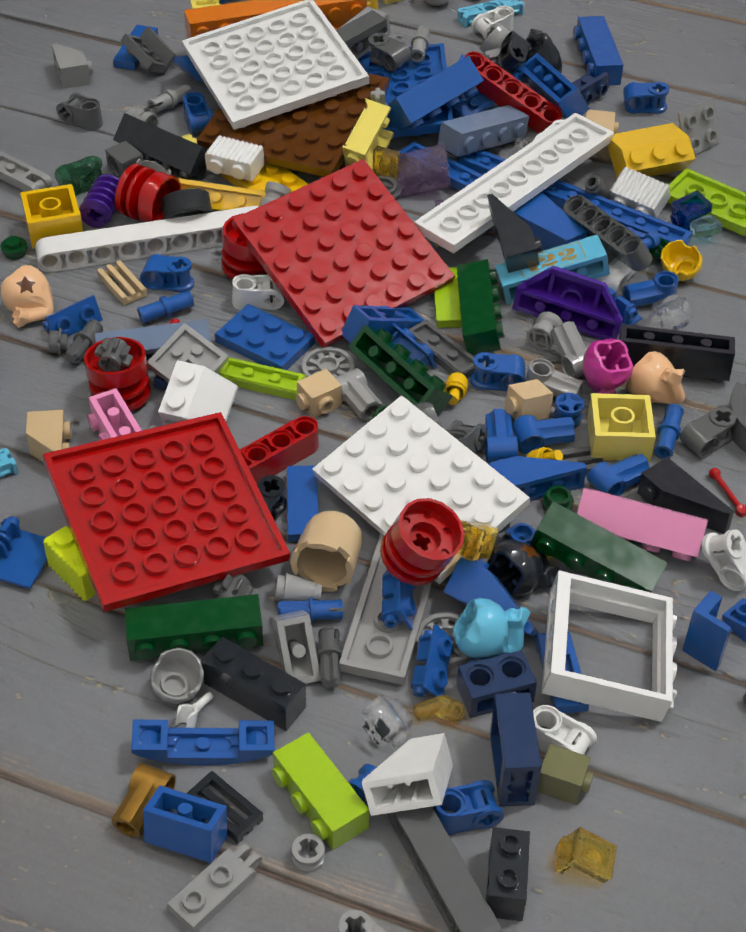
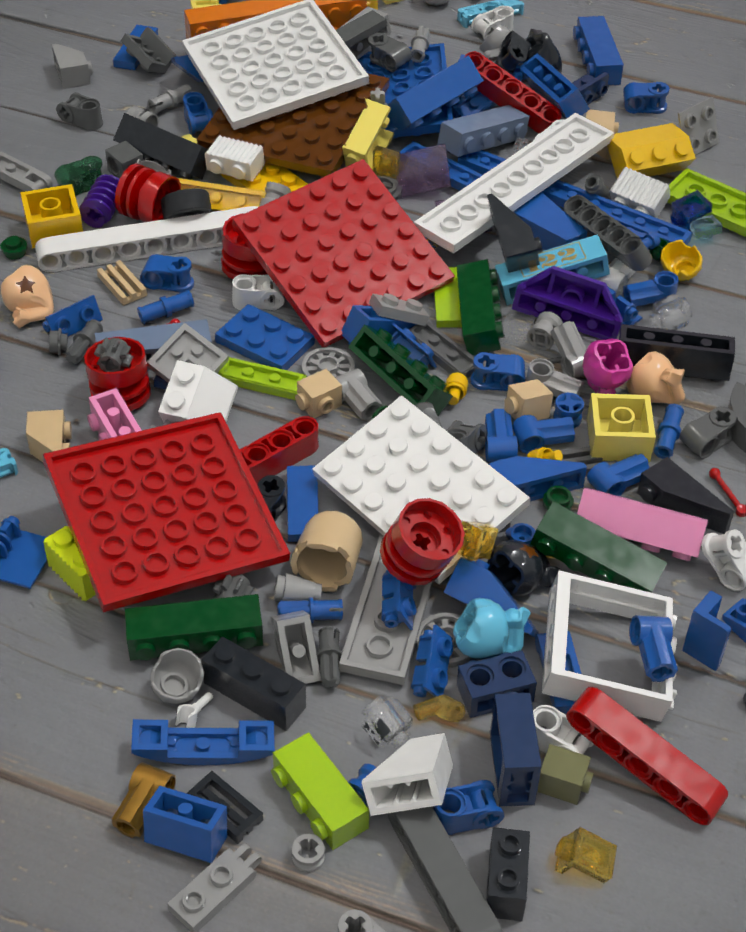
(394, 308): none -> light grey plate
(647, 756): none -> beam
(654, 640): none -> blue piece

